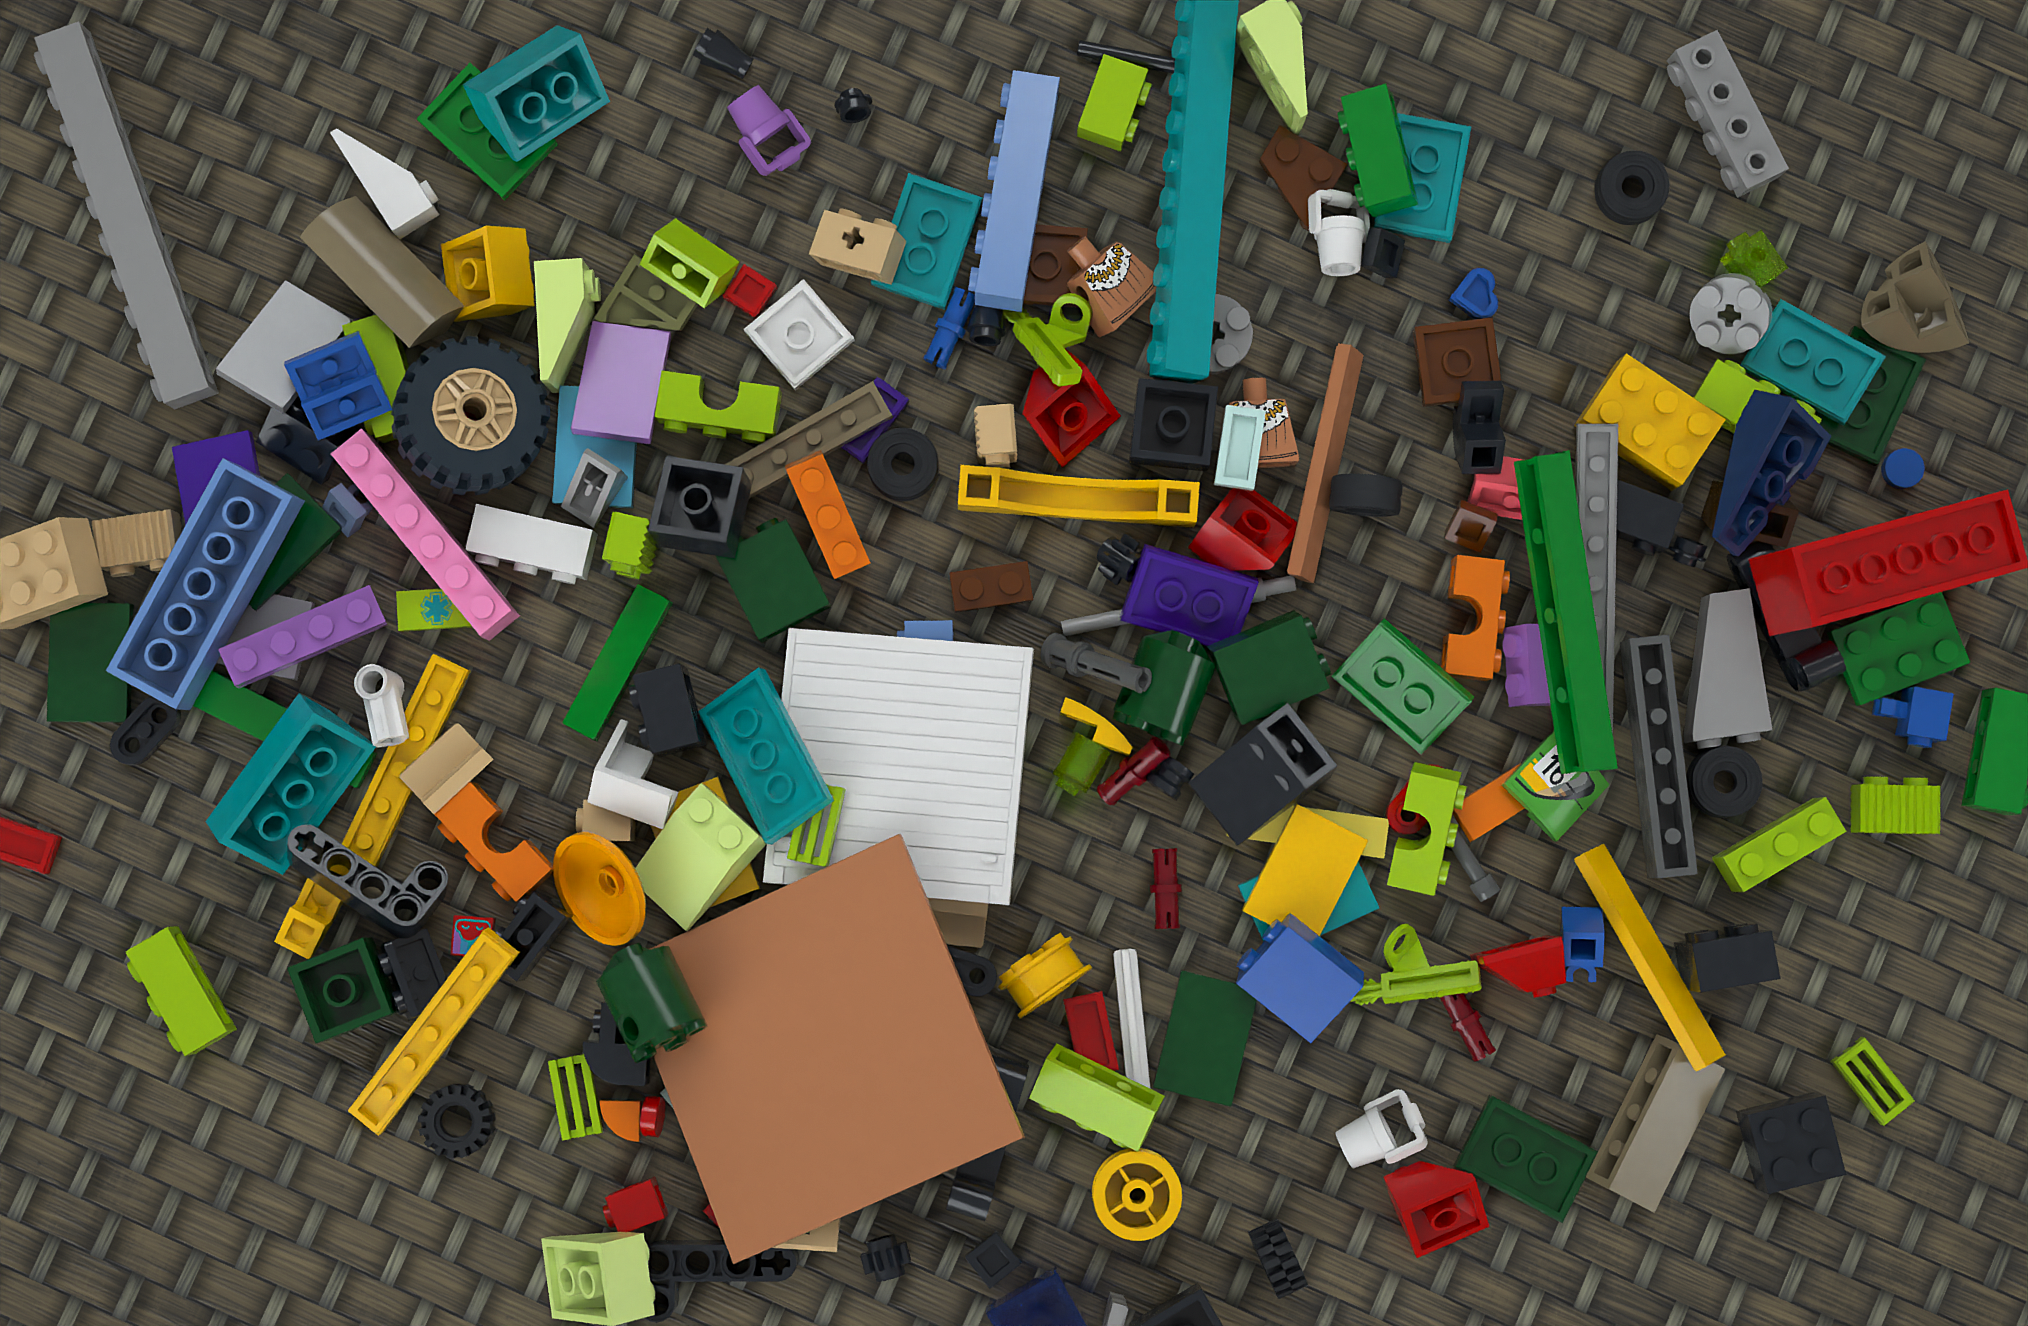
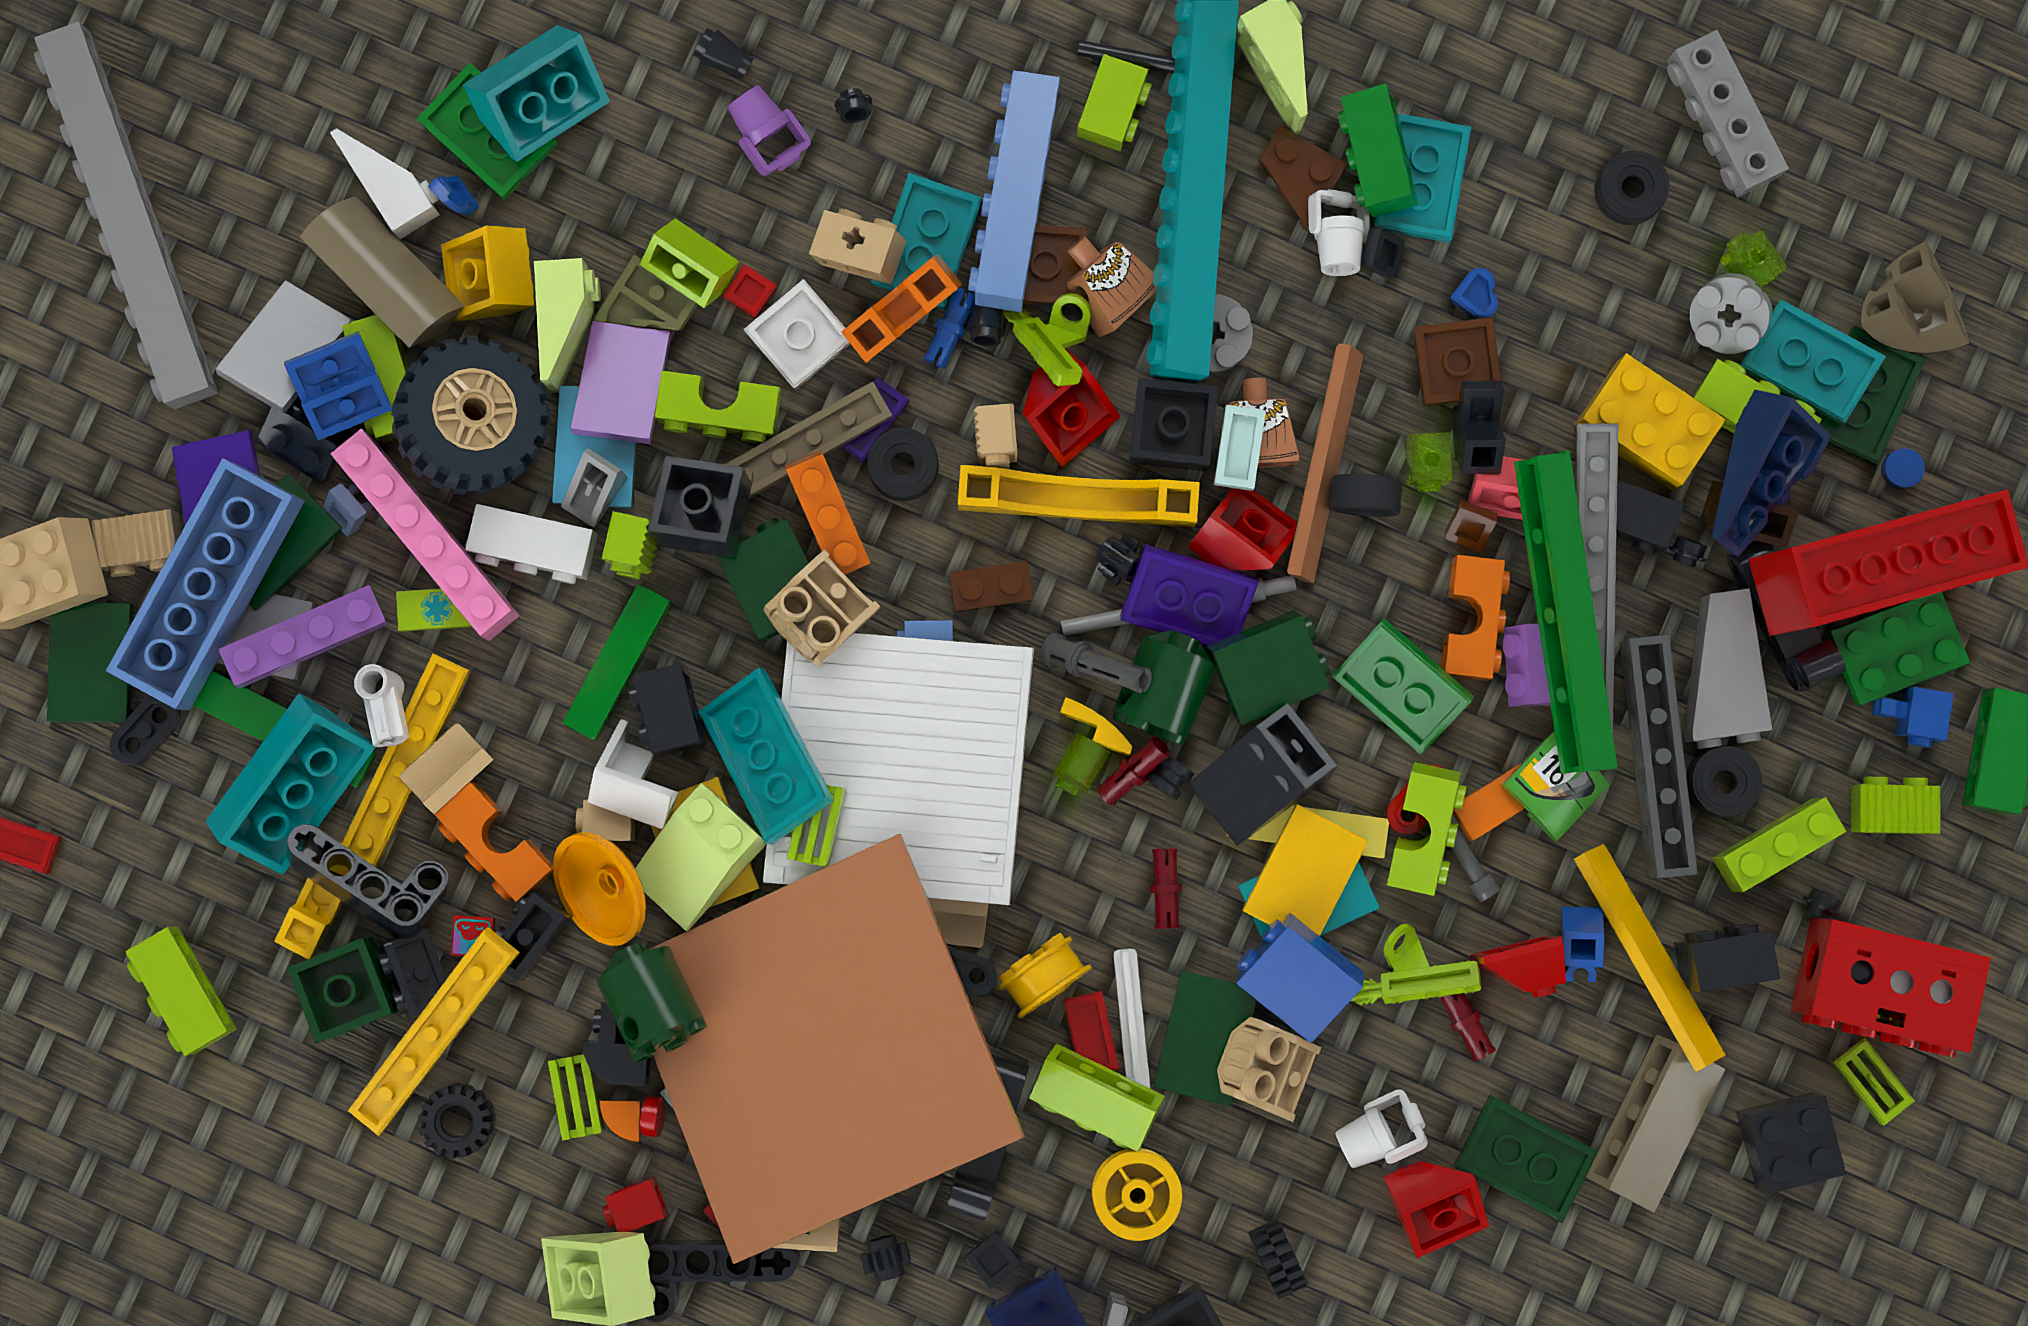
(454, 194): none -> blue tile
(819, 609): none -> tan slope
(901, 308): none -> orange arch
(1266, 1067): none -> tan slope
(1428, 461): none -> clear neon green brick
(1822, 904): none -> black plate
(1890, 987): none -> red piece

